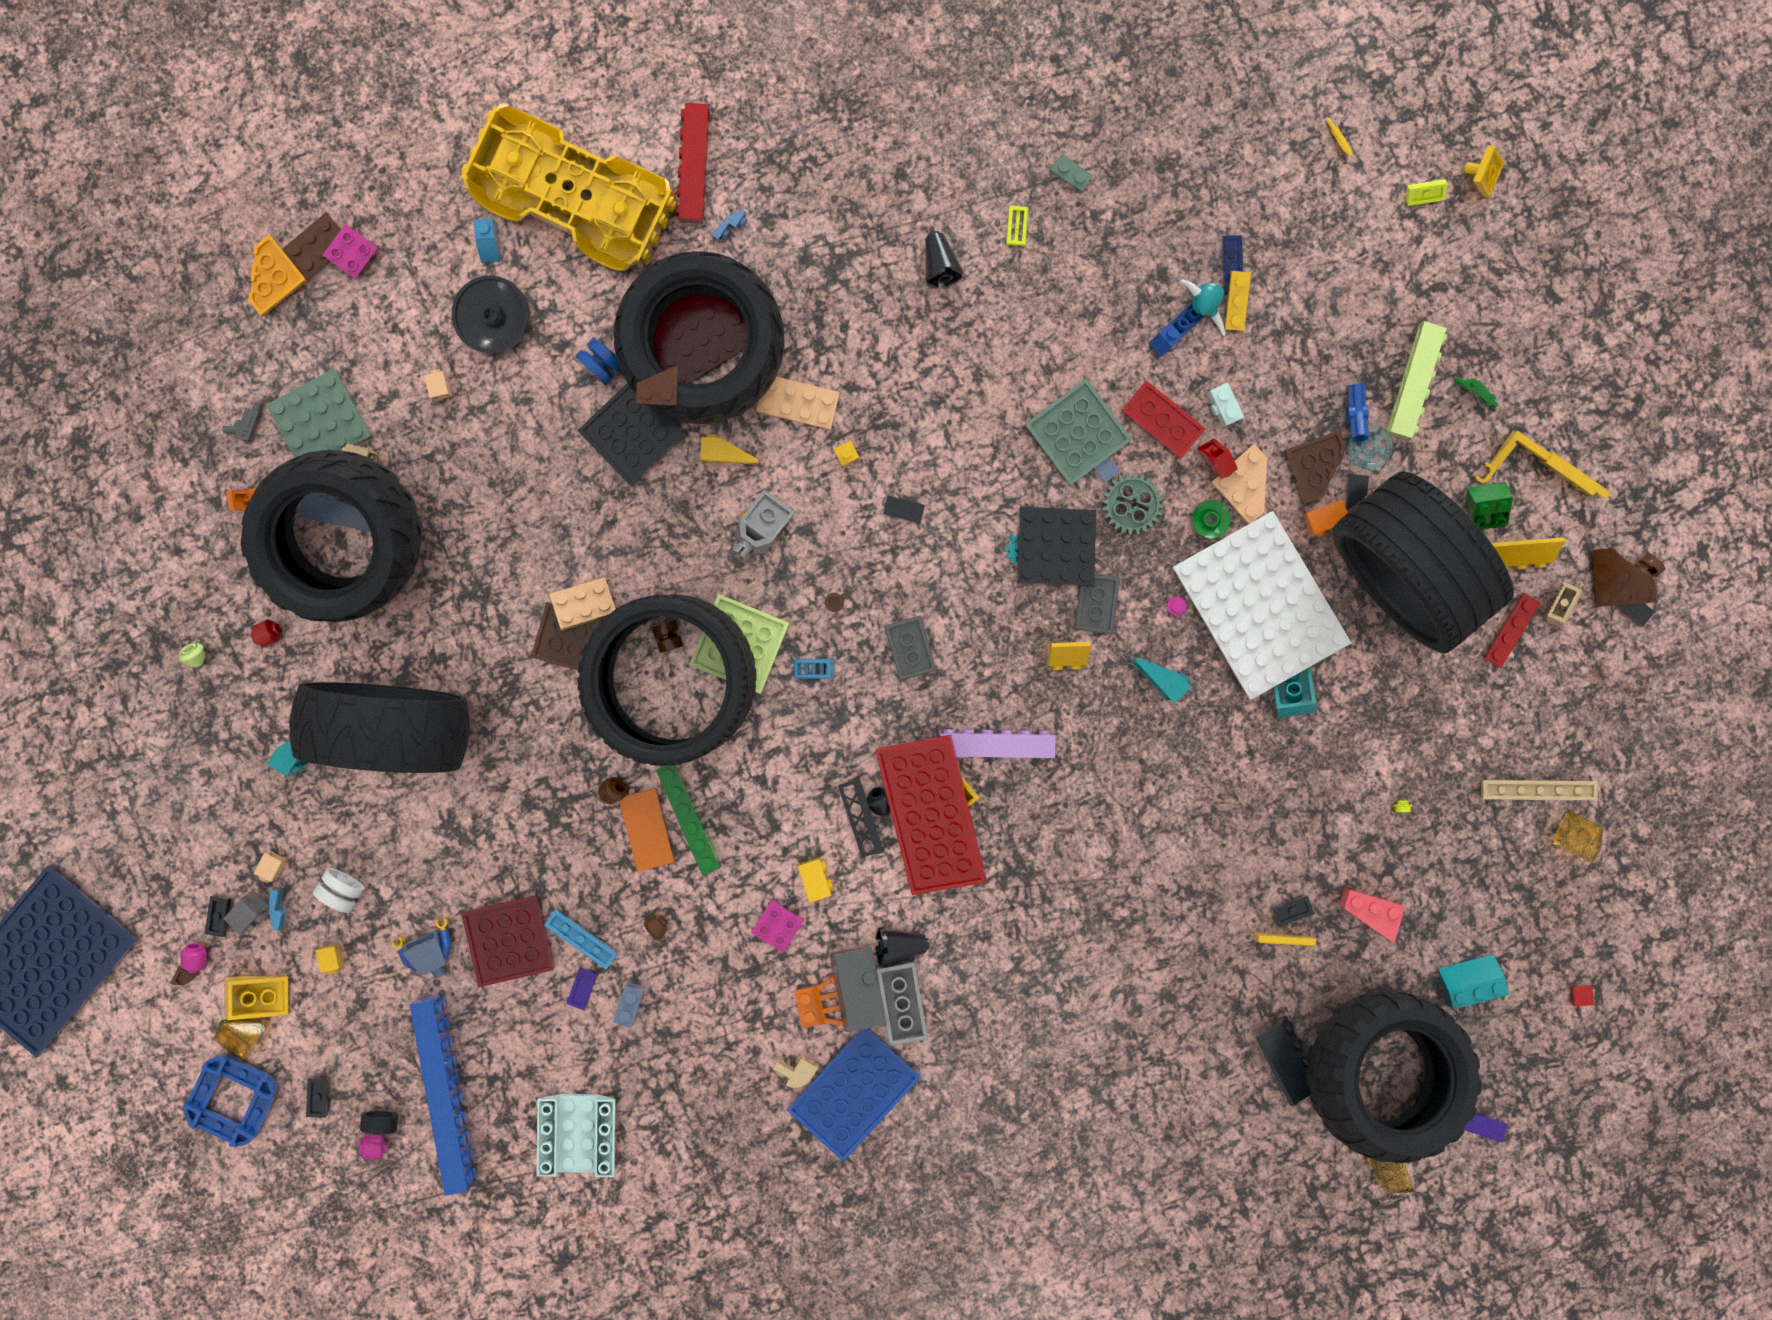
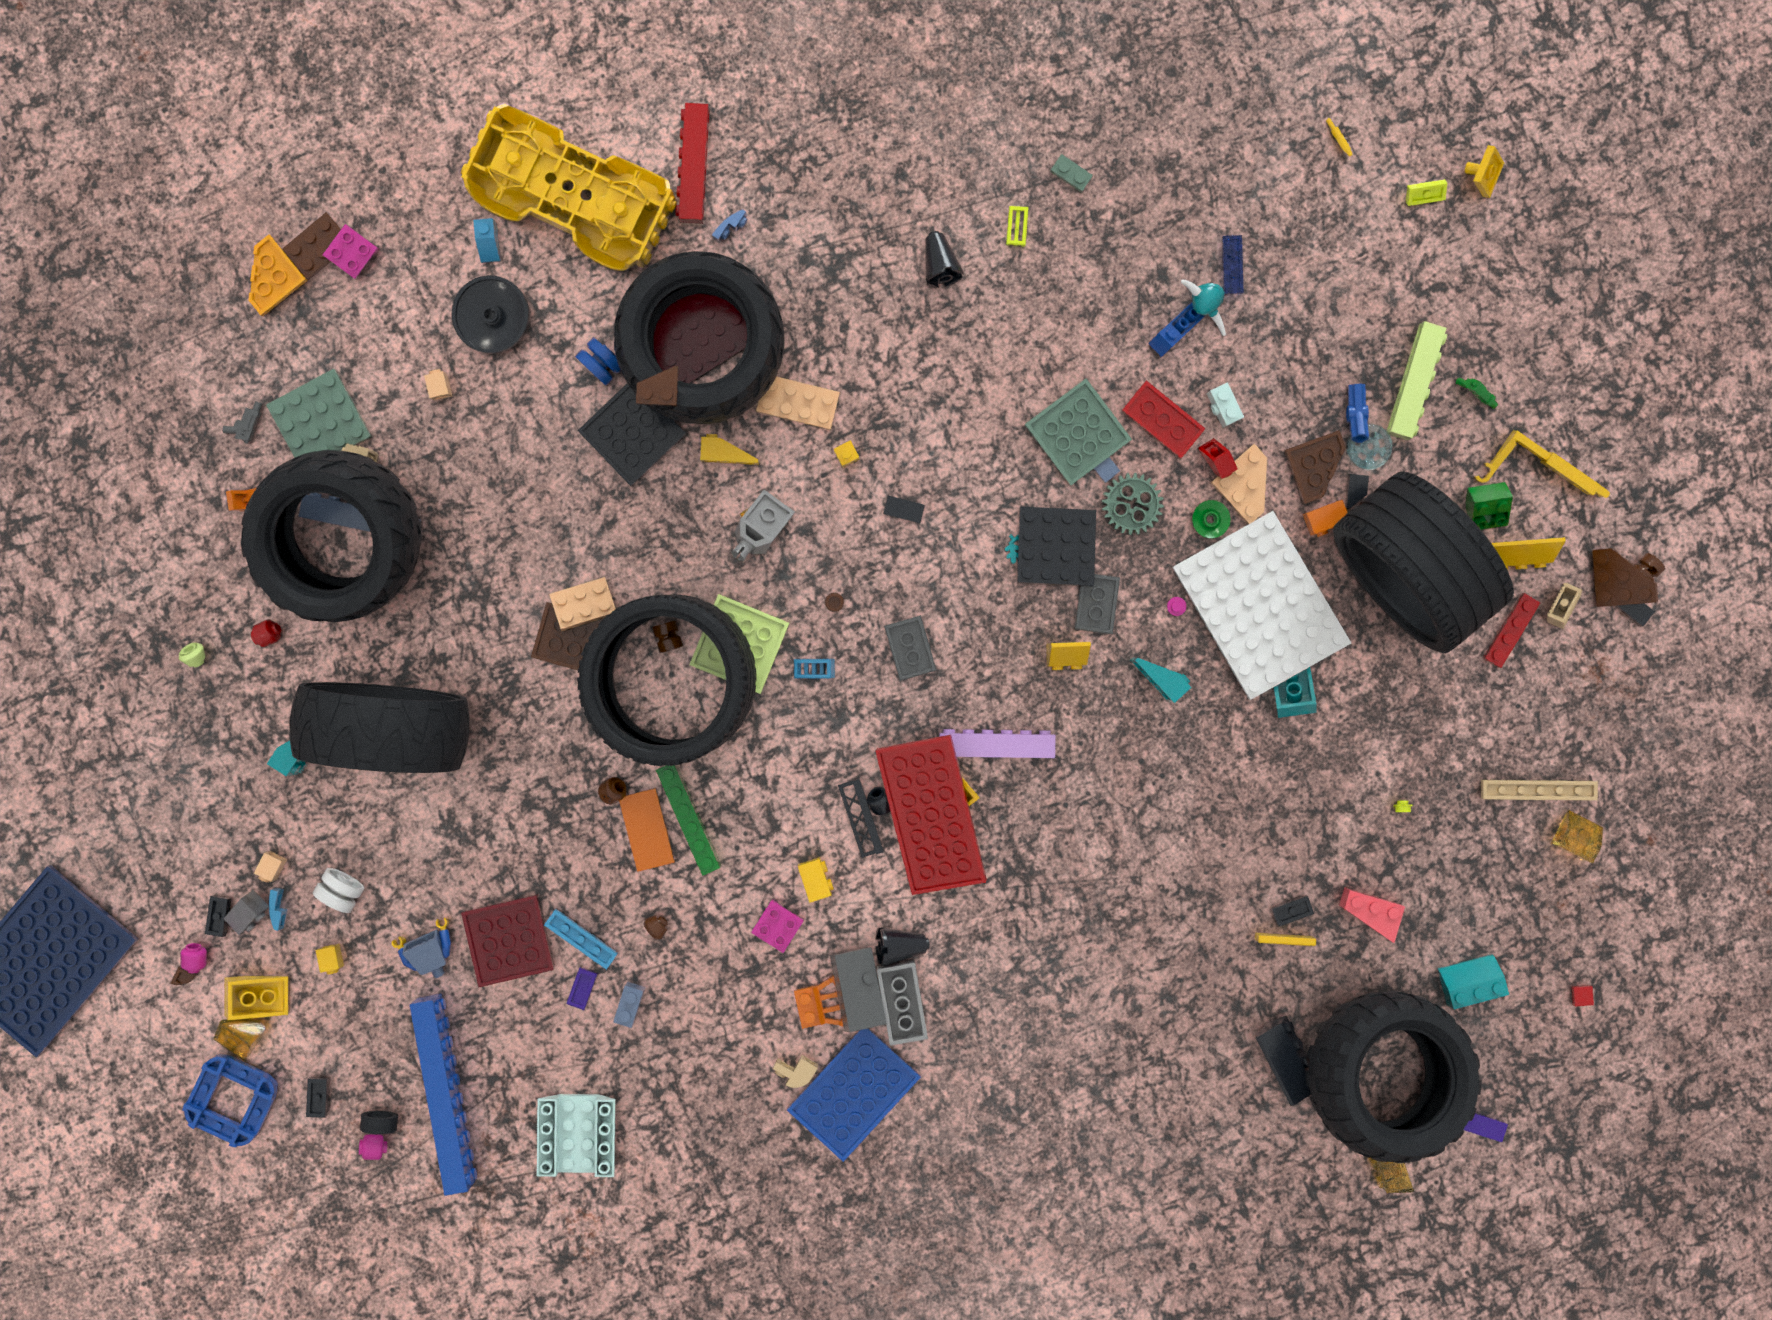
(1237, 300): yellow plate -> none

